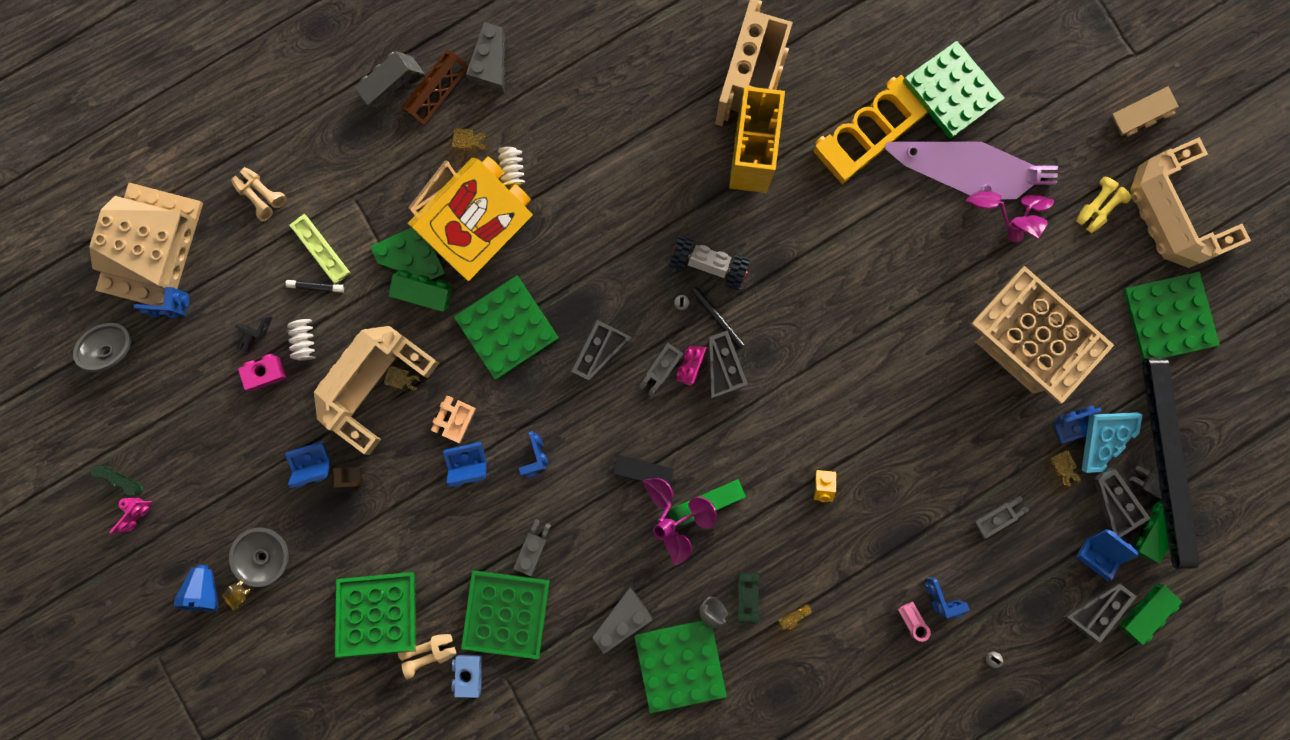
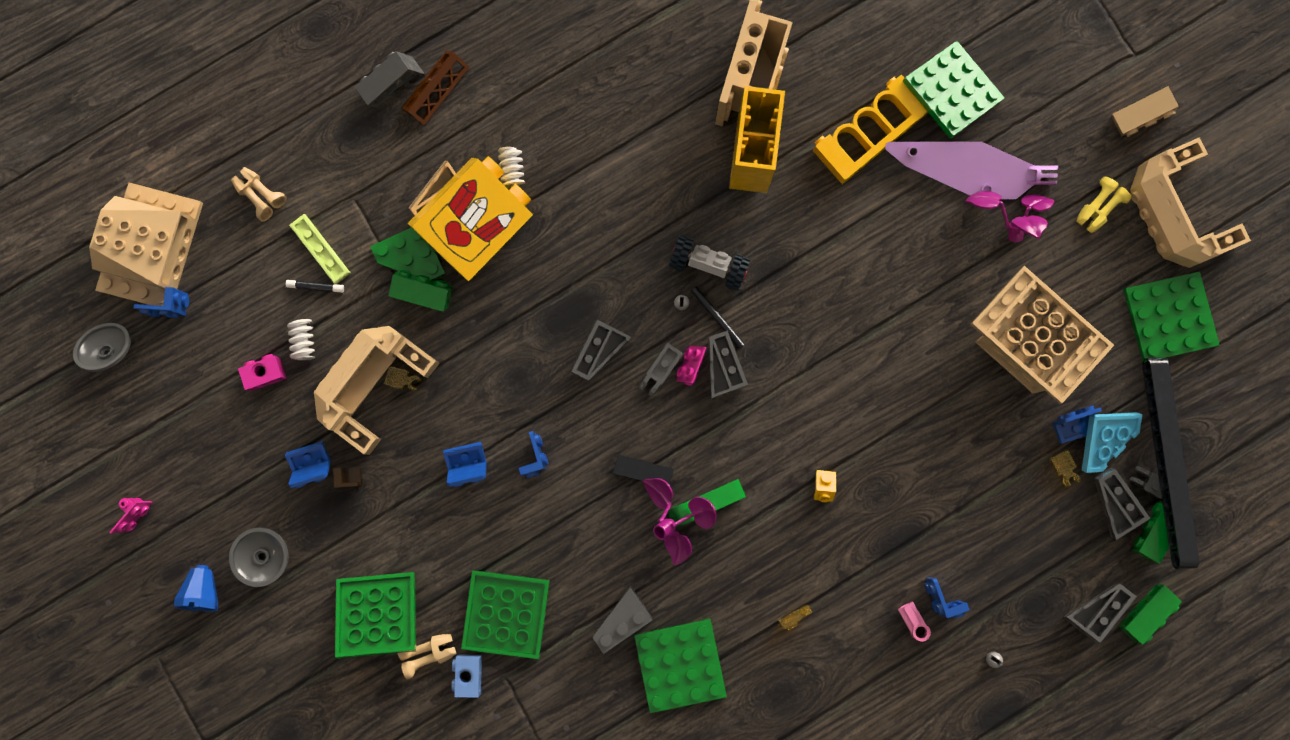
(117, 480): clear green plate -> none
(235, 595): clear yellow plate -> none
(249, 333): black bracket -> none
(458, 421): light nougat plate -> none
(465, 139): clear yellow plate -> none
(488, 58): dark grey wedge -> none
(506, 327): green plate -> none
(531, 549): dark grey hinge -> none
(713, 612): dark grey hair -> none
(748, 597): clear green plate -> none
(999, 518): dark grey hinge -> none
(1105, 553): blue bracket -> none

